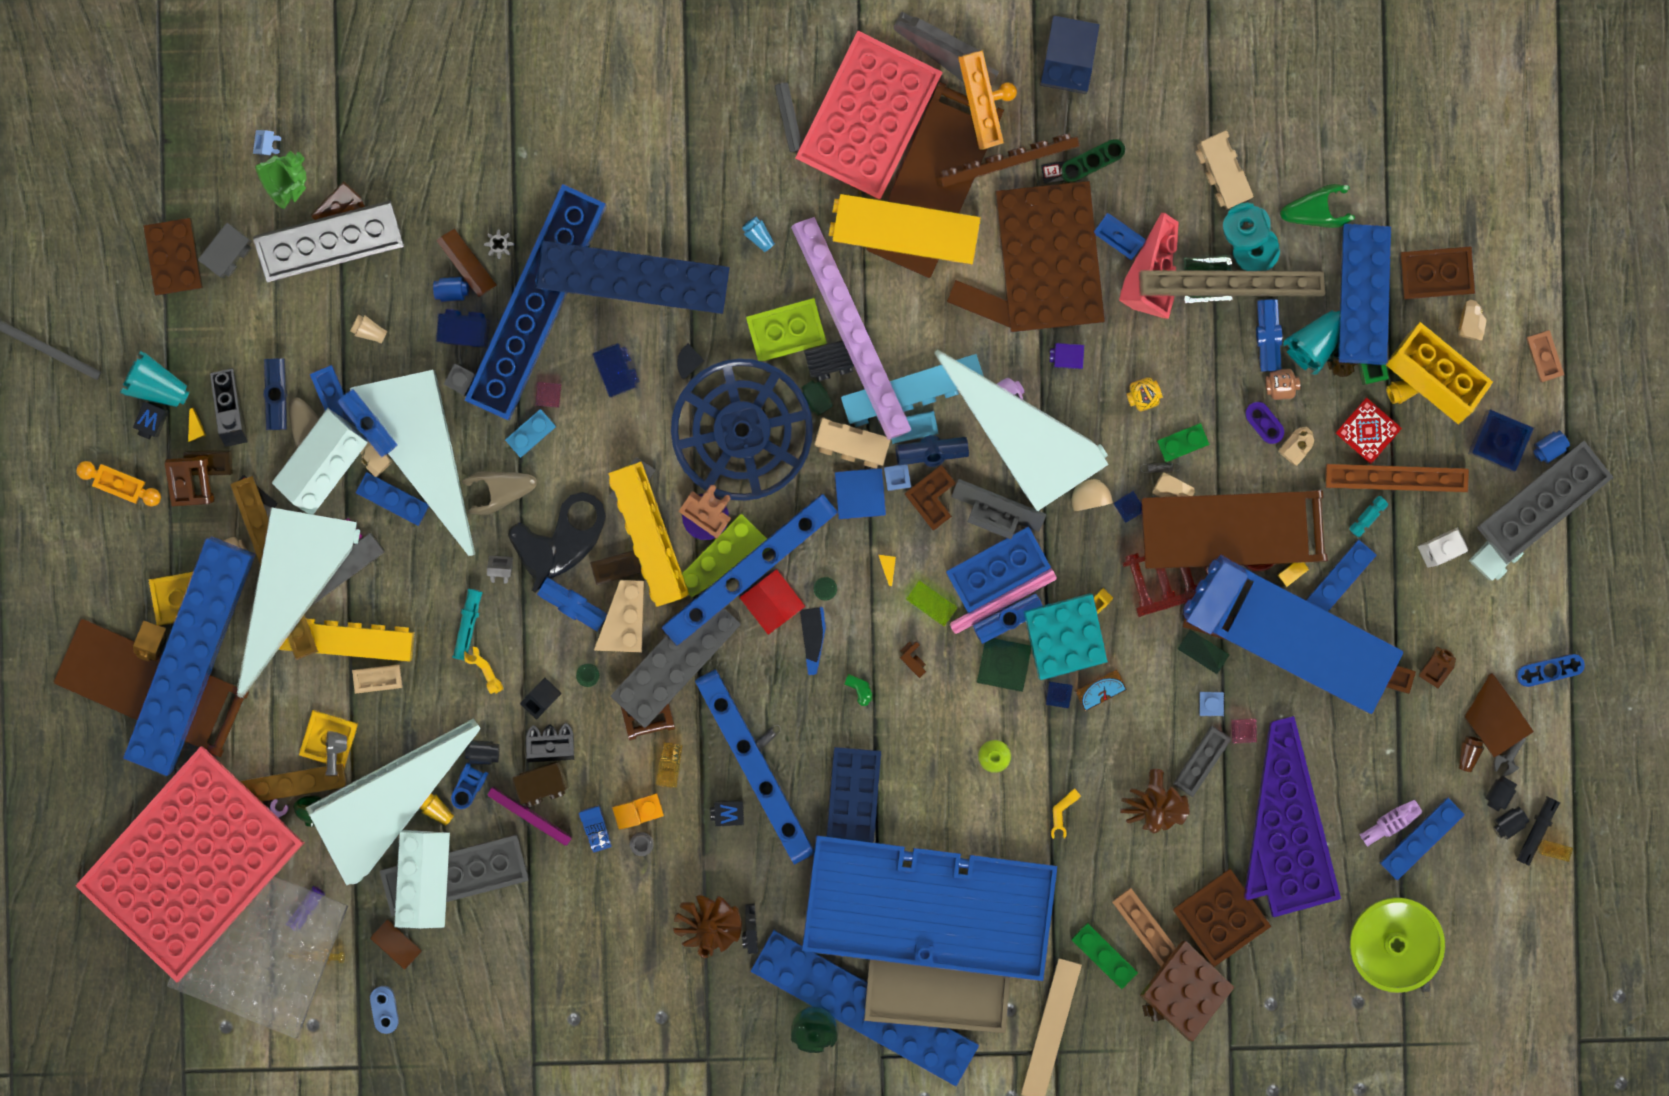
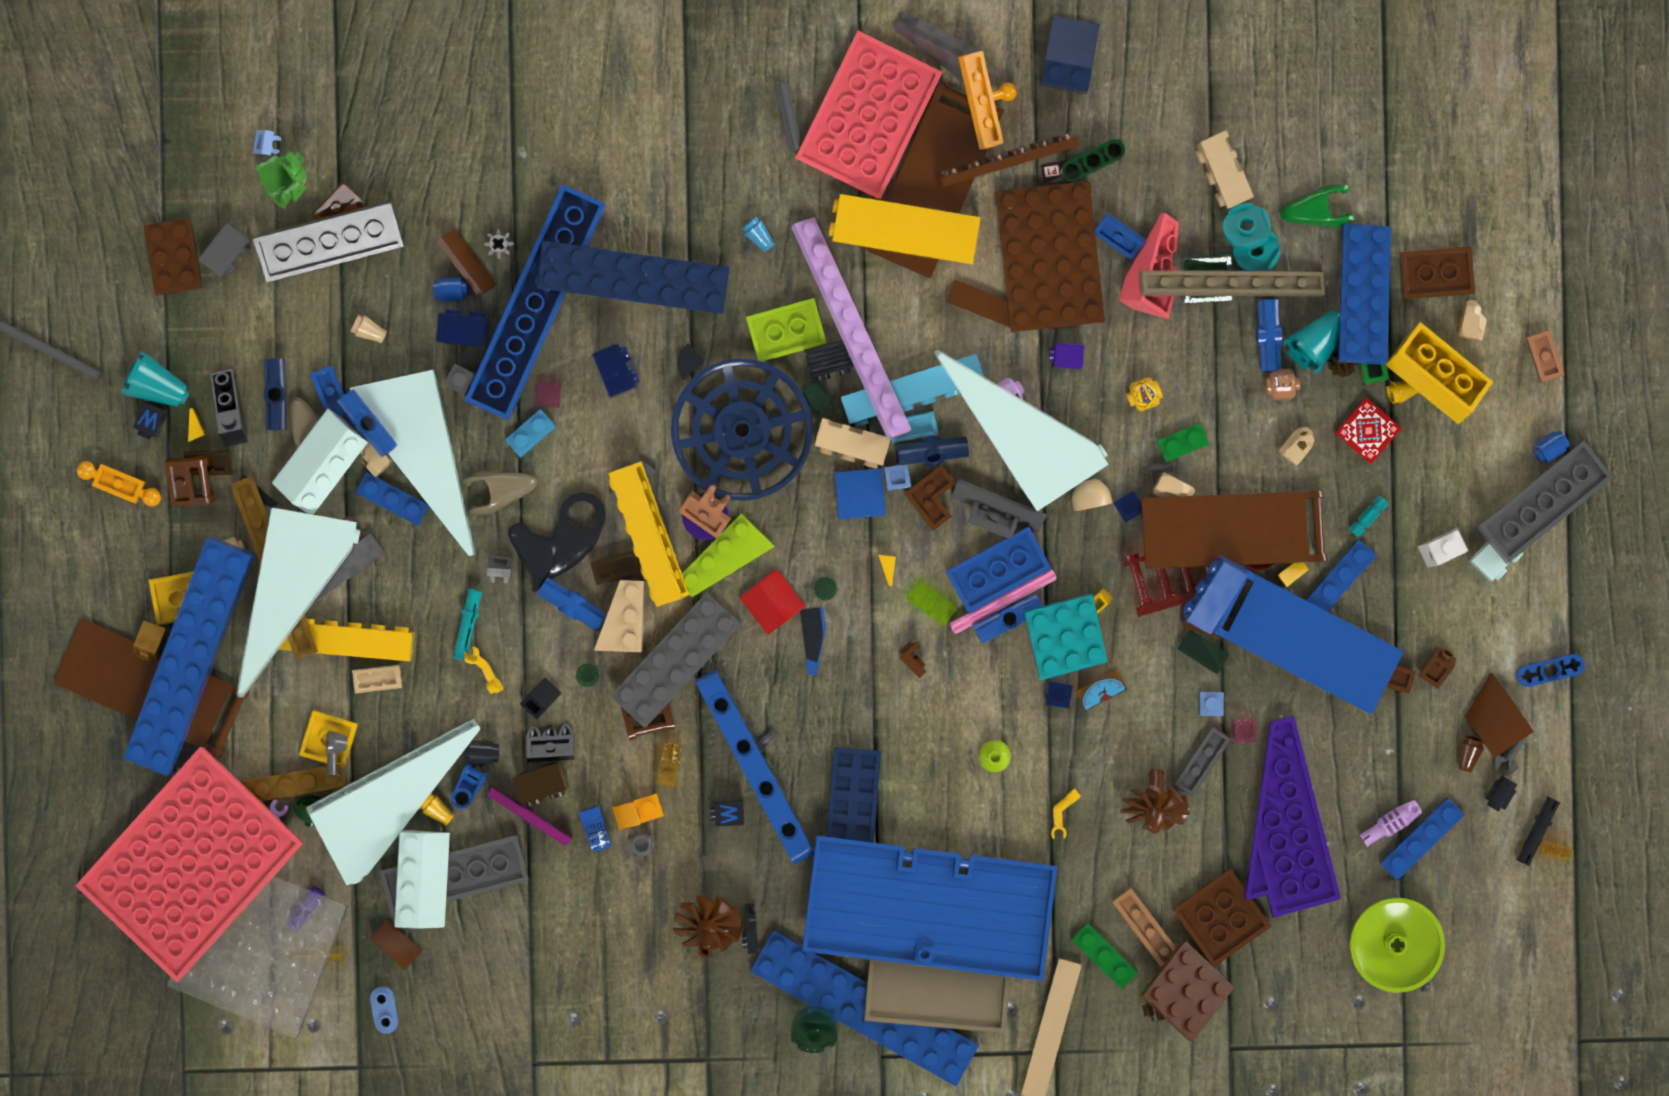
(749, 569): blue beam -> none
(862, 688): green arm -> none
(1004, 664): clear green slope -> none
(1264, 422): dark purple plate -> none
(1396, 478): dark orange plate -> none
(1501, 440): clear blue brick -> none
(1510, 823): black brick -> none

